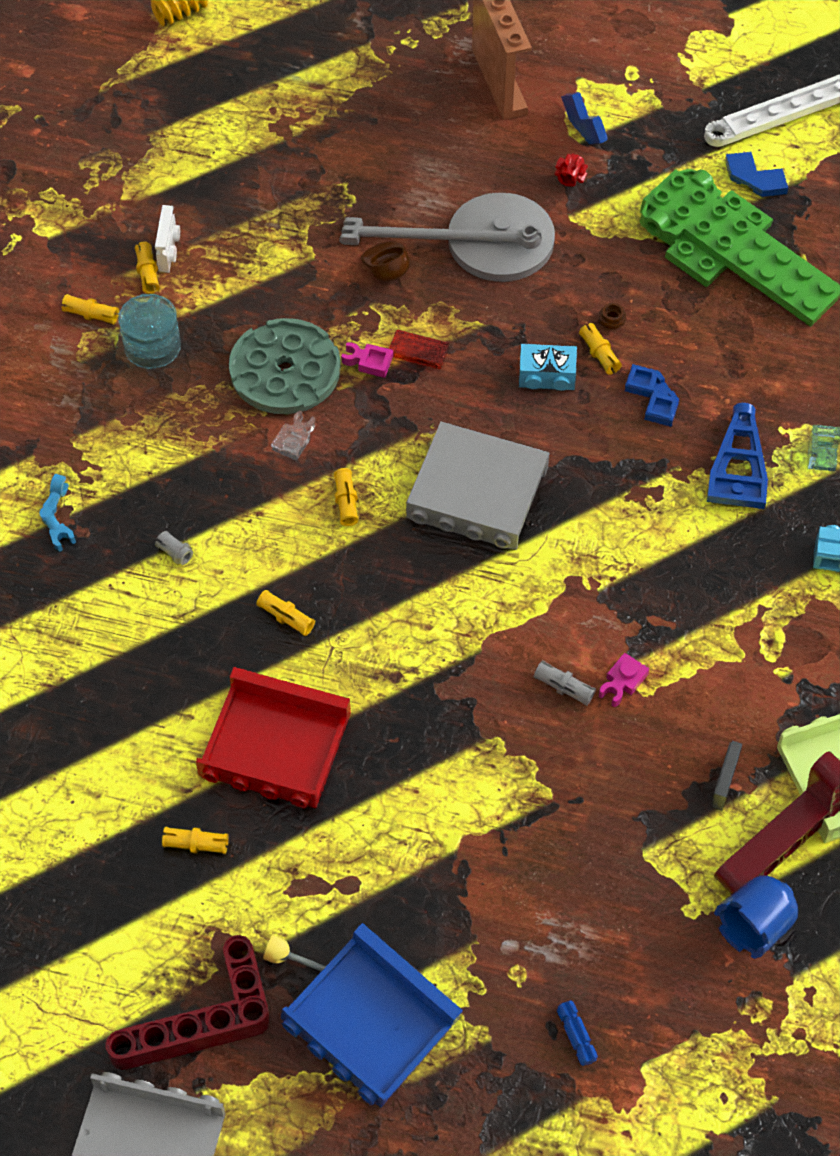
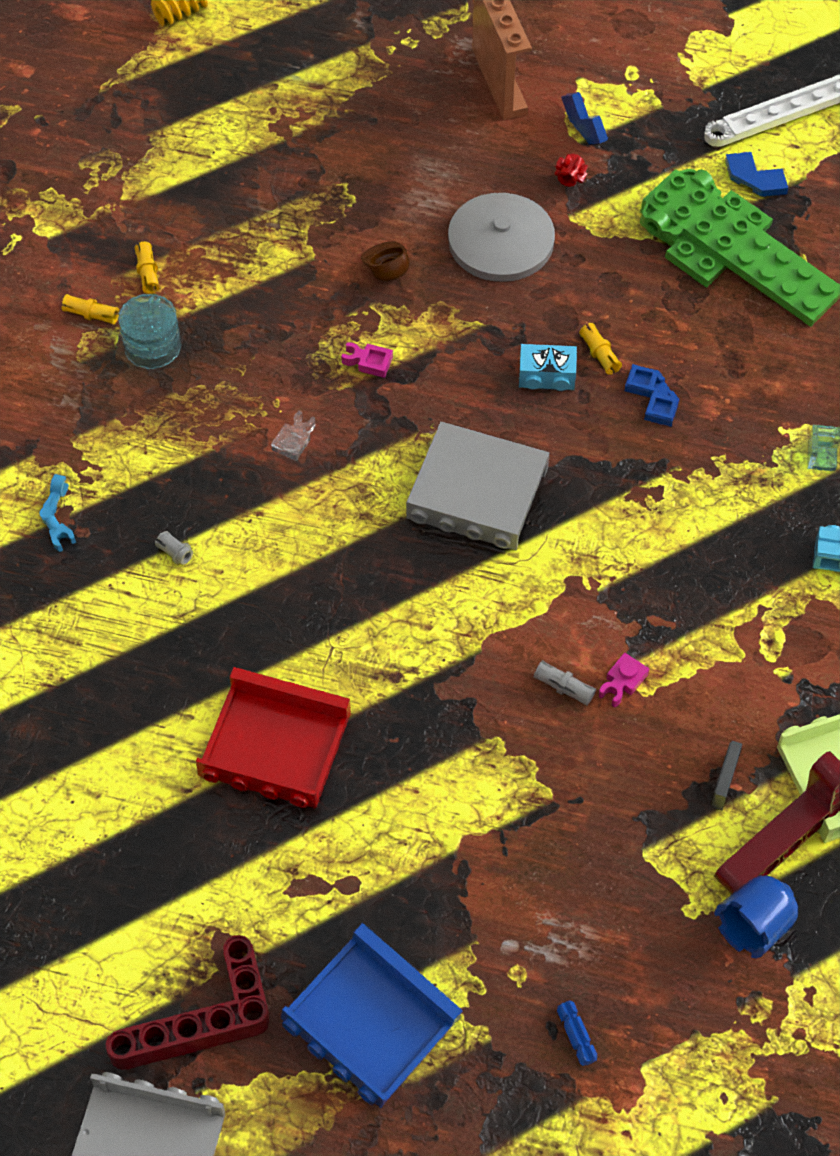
(167, 234): white plate -> none
(195, 840): yellow pin -> none
(279, 950): light yellow hinge -> none
(285, 612): yellow pin -> none
(295, 389): sand green plate -> none
(346, 497): yellow pin -> none
(353, 229): light grey hinge -> none
(419, 349): clear red tile -> none
(612, 310): reddish brown plate -> none
(739, 489): blue plate -> none

